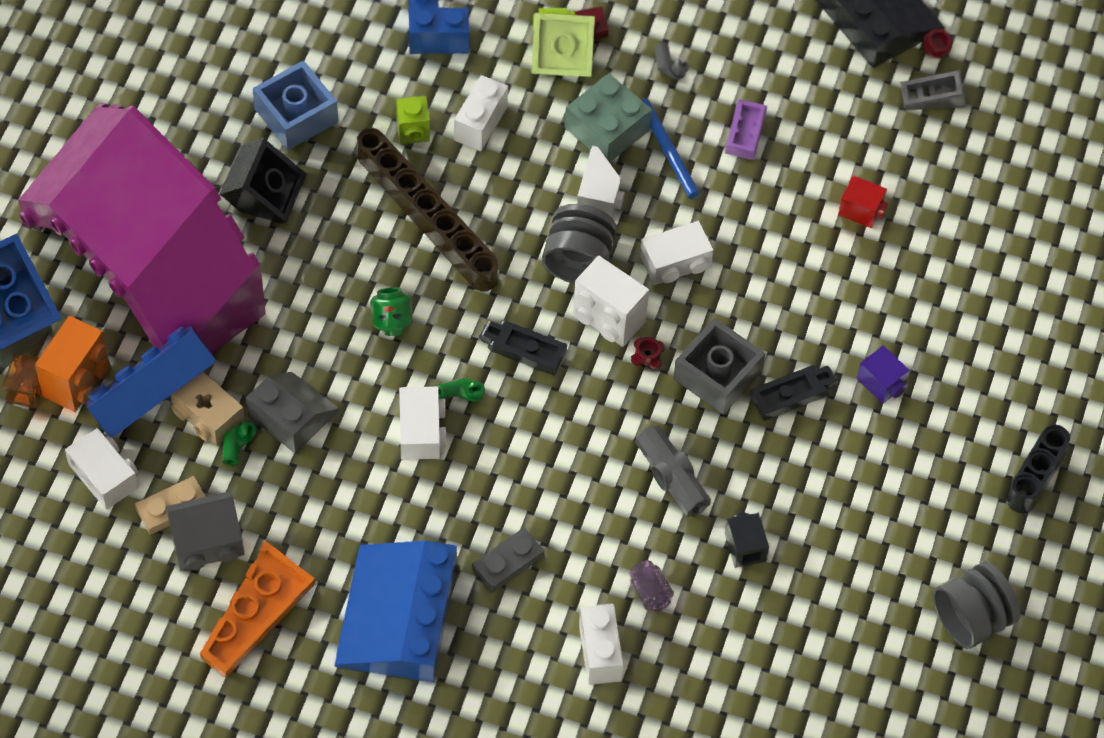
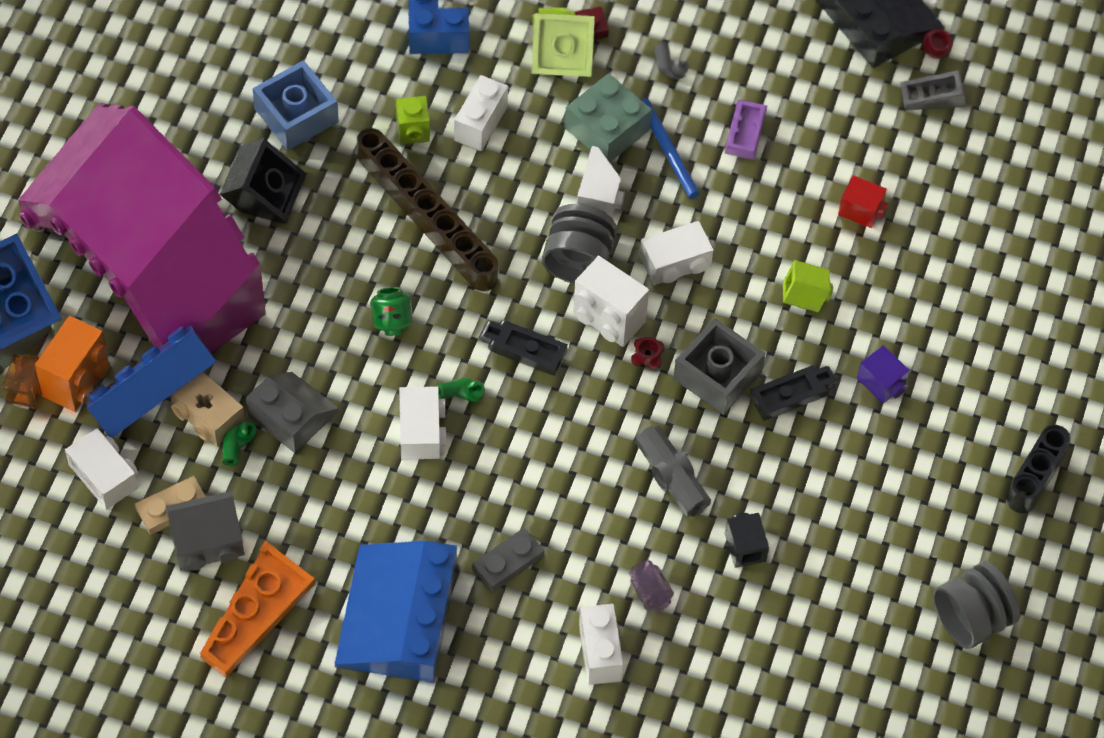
(807, 286): none -> lime brick

